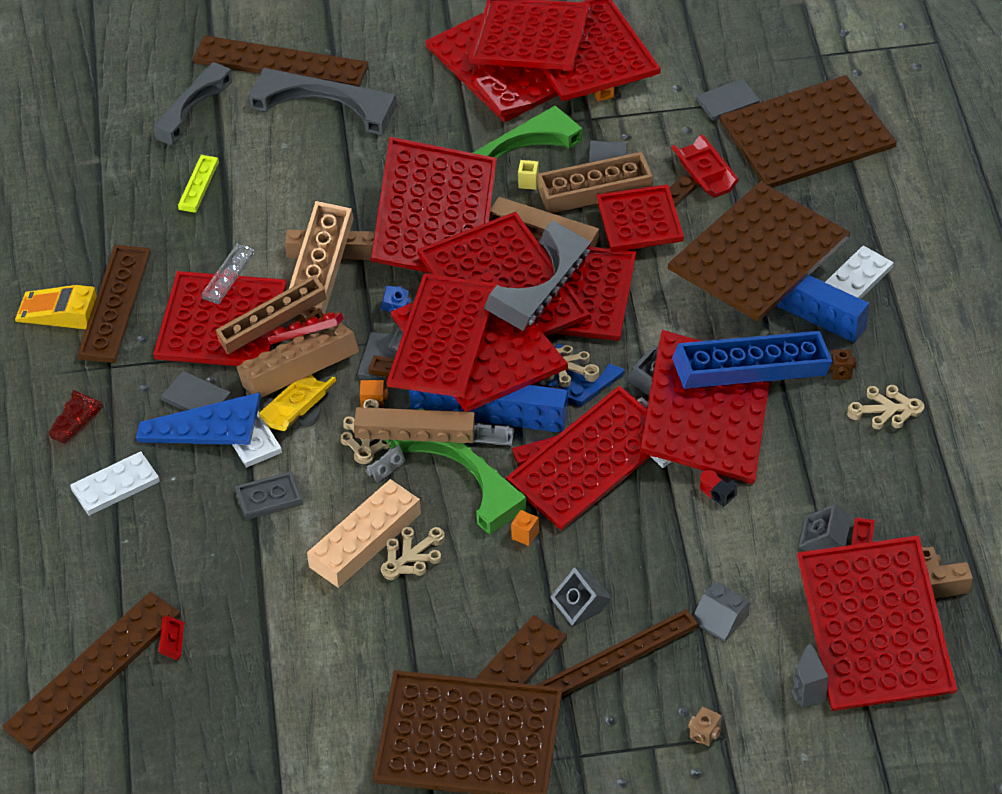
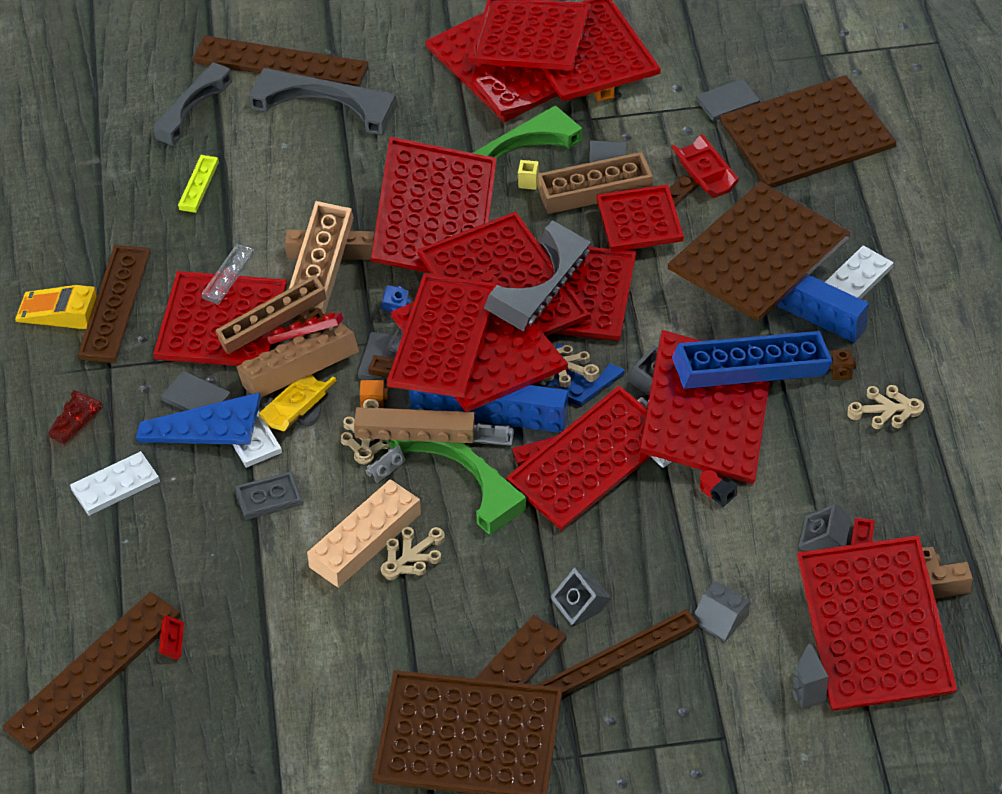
(525, 528): orange brick -> none
(538, 220): medium nougat brick -> none
(705, 726): medium nougat brick -> none

